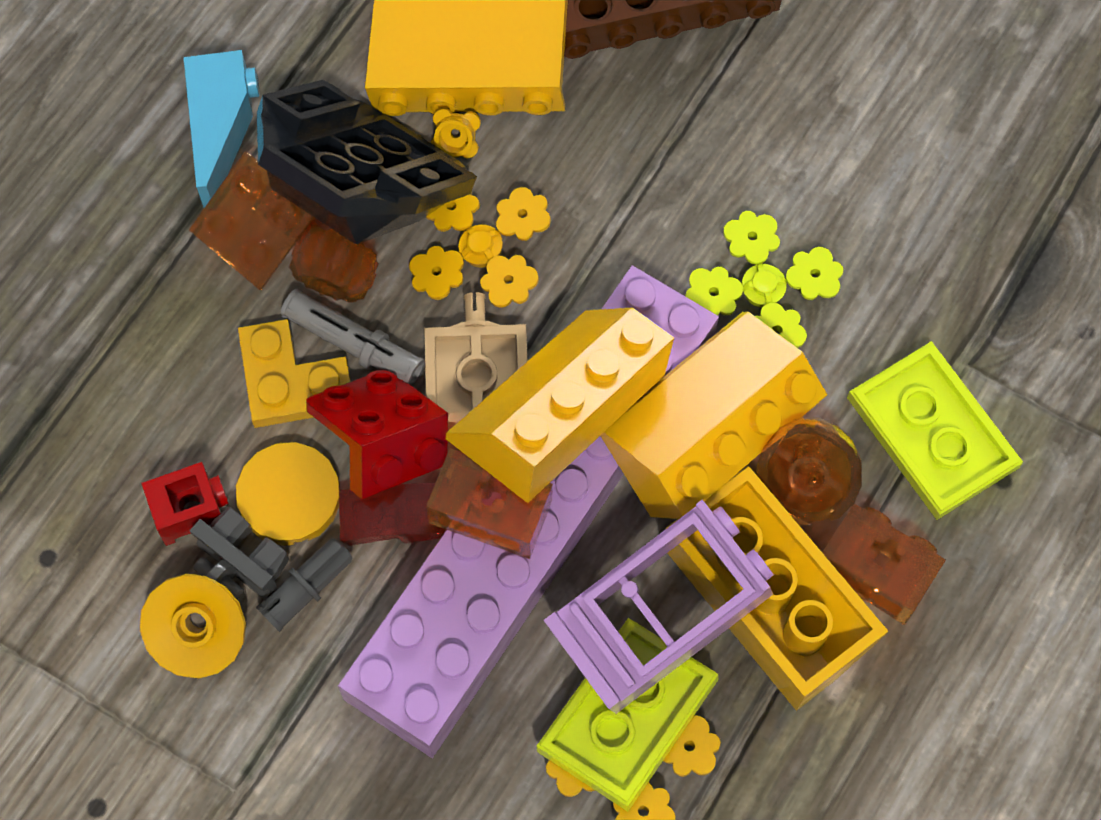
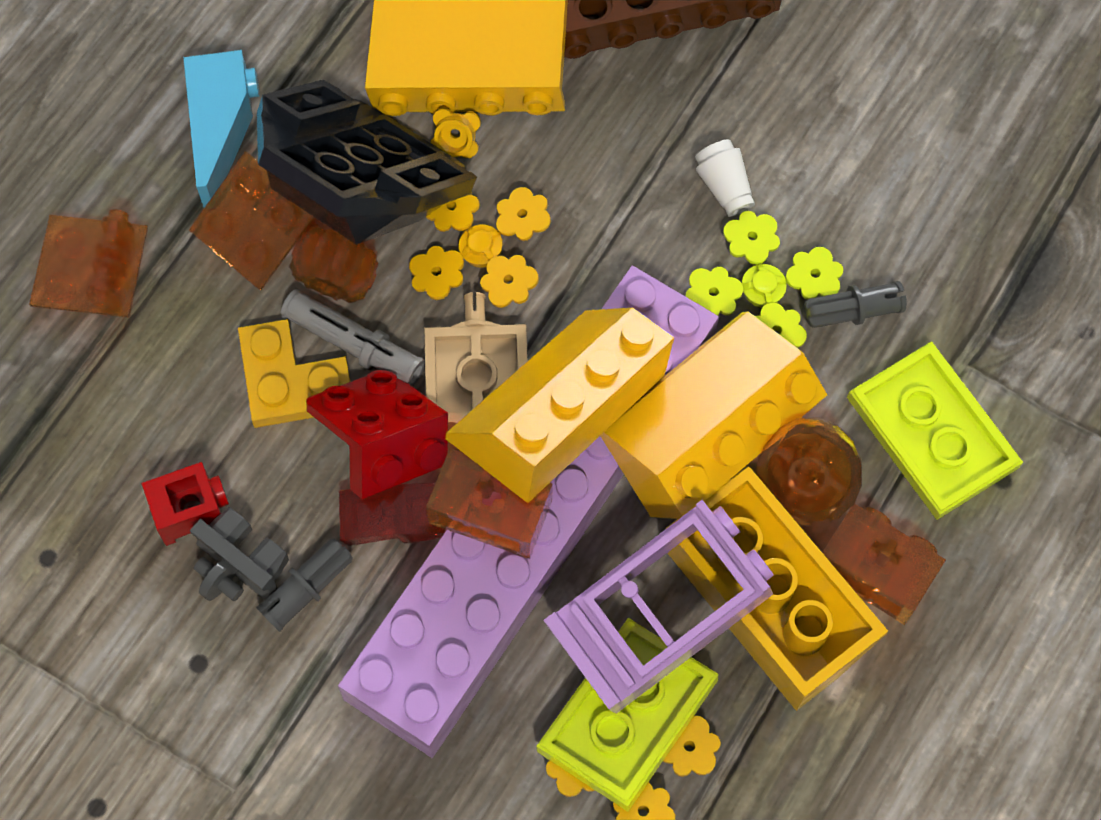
(89, 264): none -> clear orange hinge
(180, 644): yellow dish -> none
(288, 493): yellow tile -> none
(725, 176): none -> white cone
(855, 305): none -> dark grey axle

